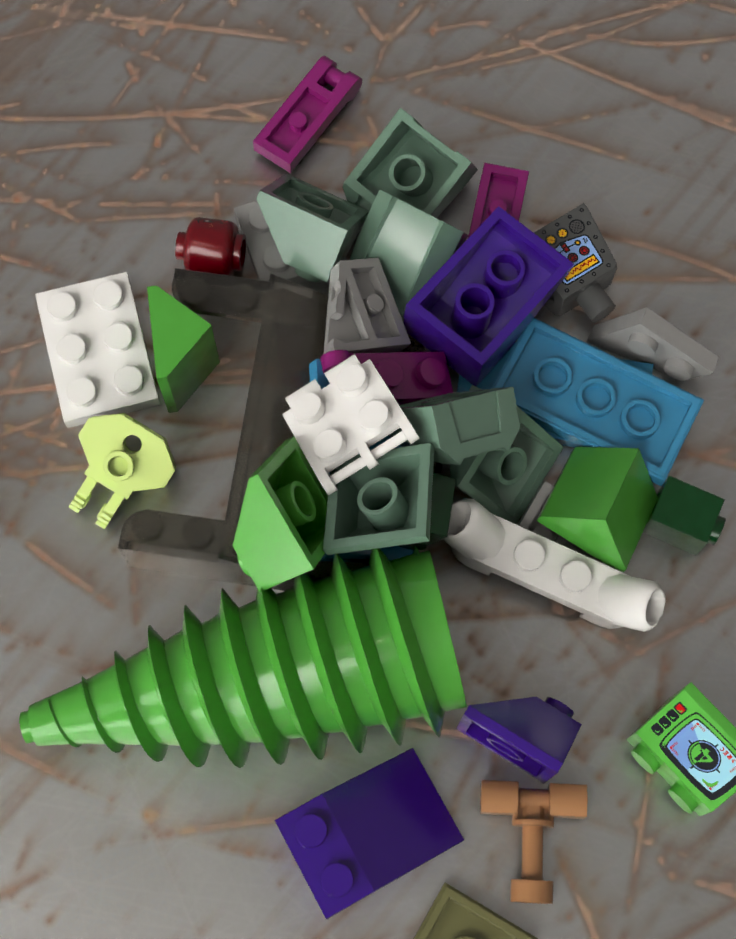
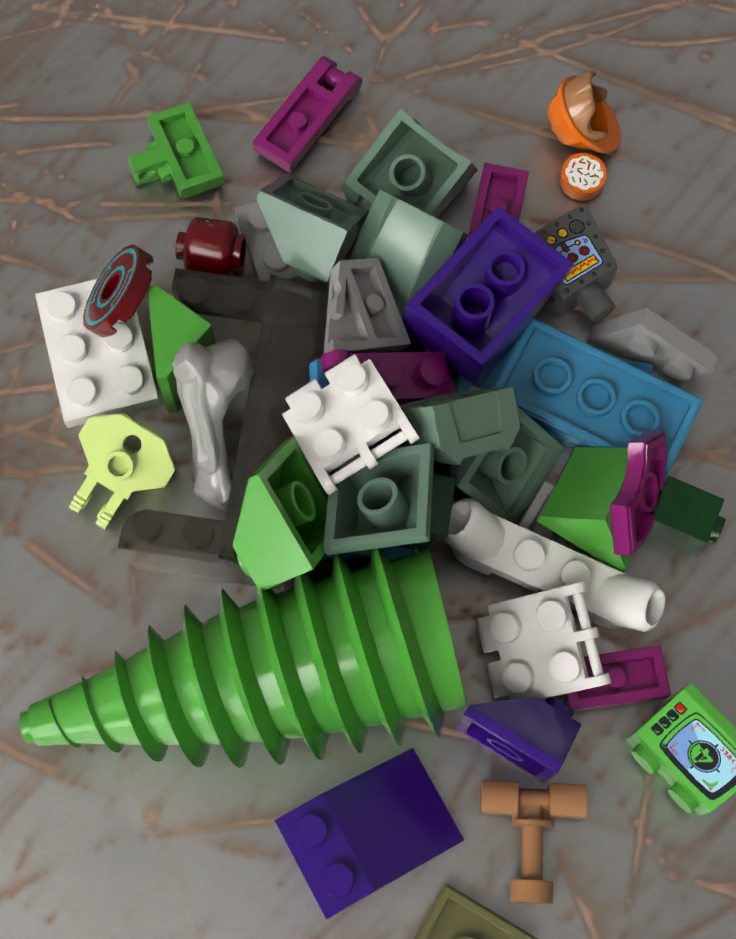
(118, 291): none -> dark red tile
(177, 153): none -> bright green hinge
(206, 386): none -> light grey hair
(541, 645): none -> white plate
(583, 116): none -> piece
(583, 176): none -> tile
(635, 678): none -> magenta plate
(639, 492): none -> magenta tile

